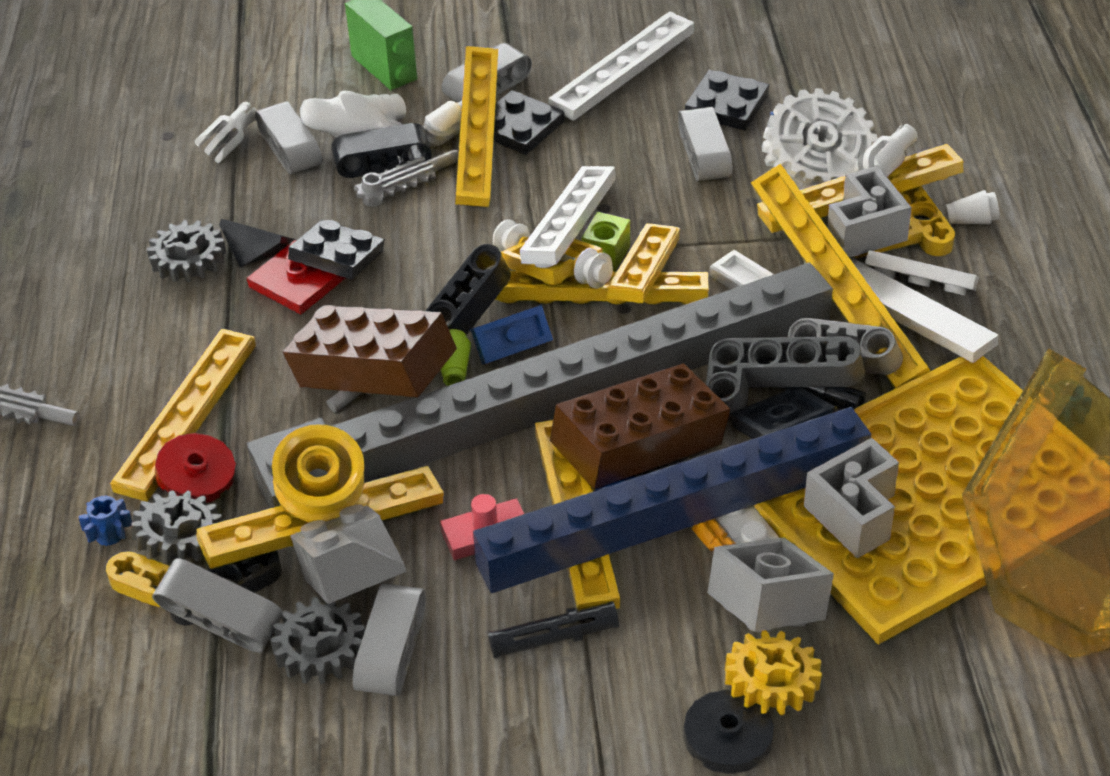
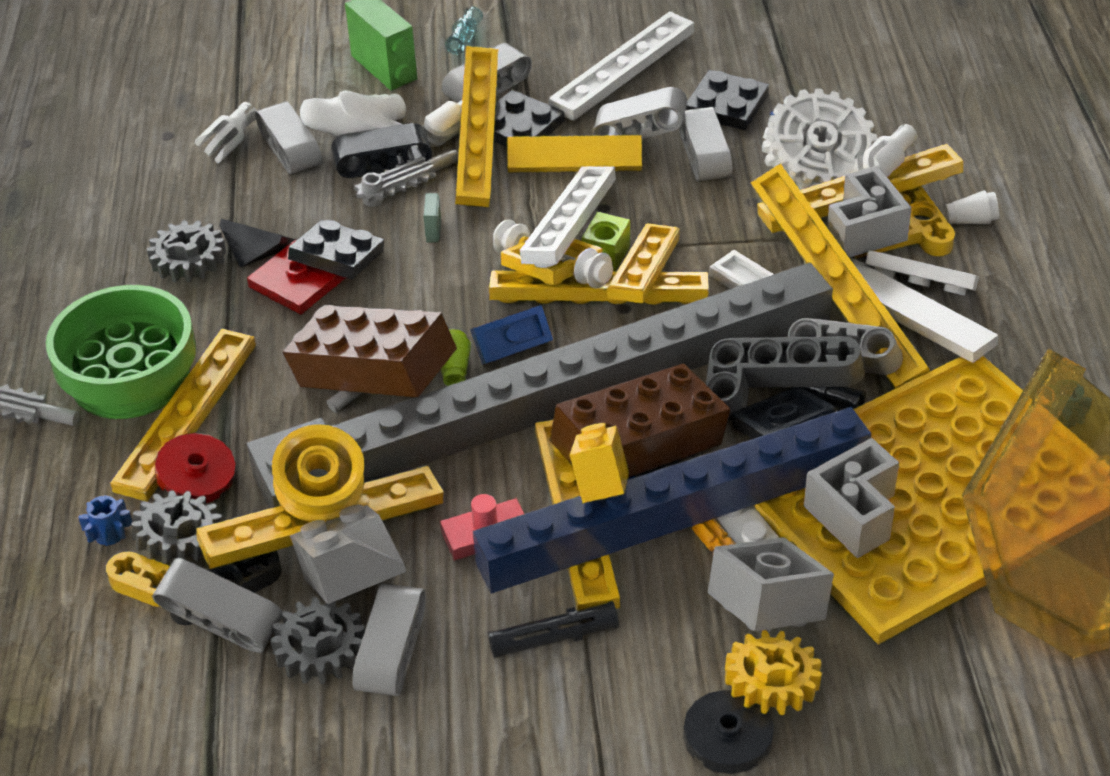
(122, 350): none -> bright green wheel
(432, 217): none -> sand green tile
(464, 30): none -> clear light blue pin
(472, 288): black beam -> none
(574, 152): none -> yellow tile
(599, 463): none -> yellow brick
(643, 114): none -> light grey beam

